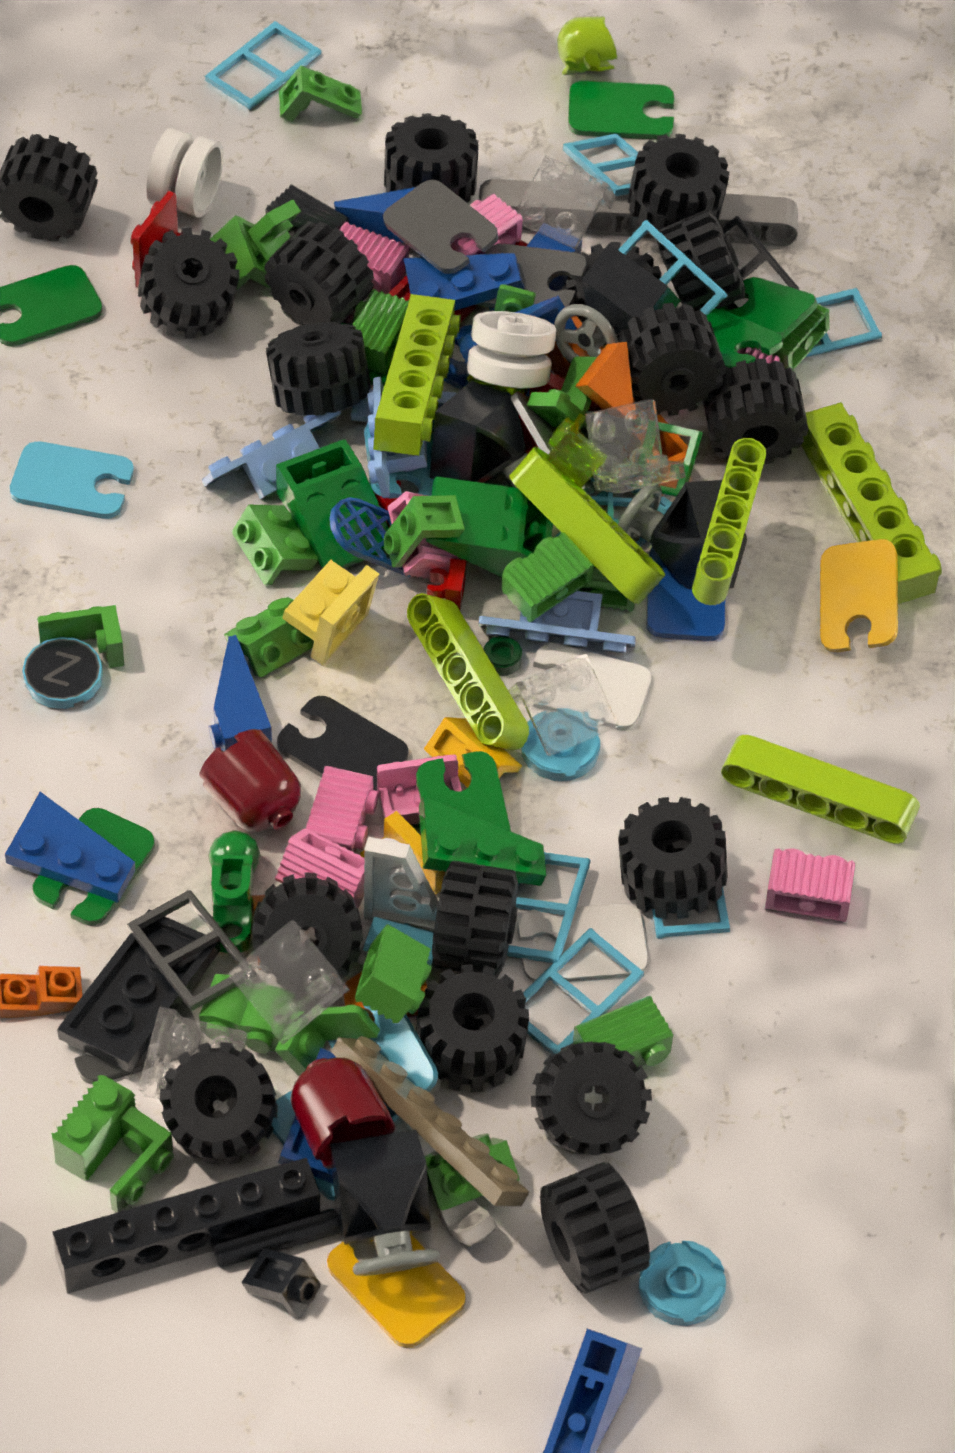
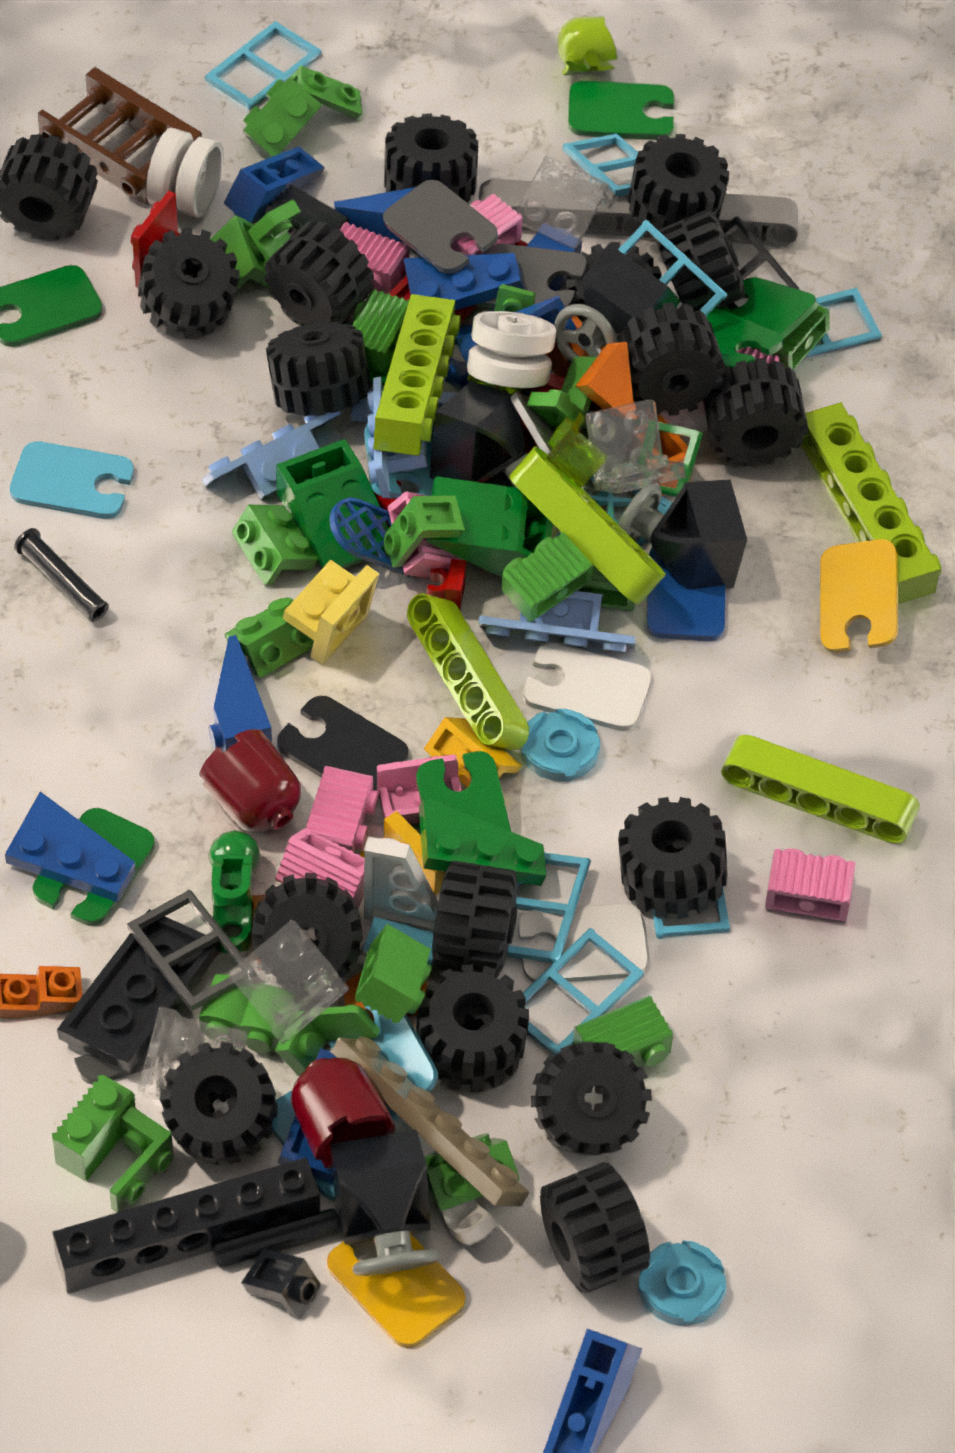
(61, 574): none -> black pin
(62, 672): black tile -> none
(87, 624): bright green bracket -> none
(125, 108): none -> reddish brown fence
(265, 180): none -> blue slope
(281, 116): none -> bright green bracket
(504, 654): dark green tile -> none
(565, 705): clear bracket -> none
(729, 521): lime beam -> none

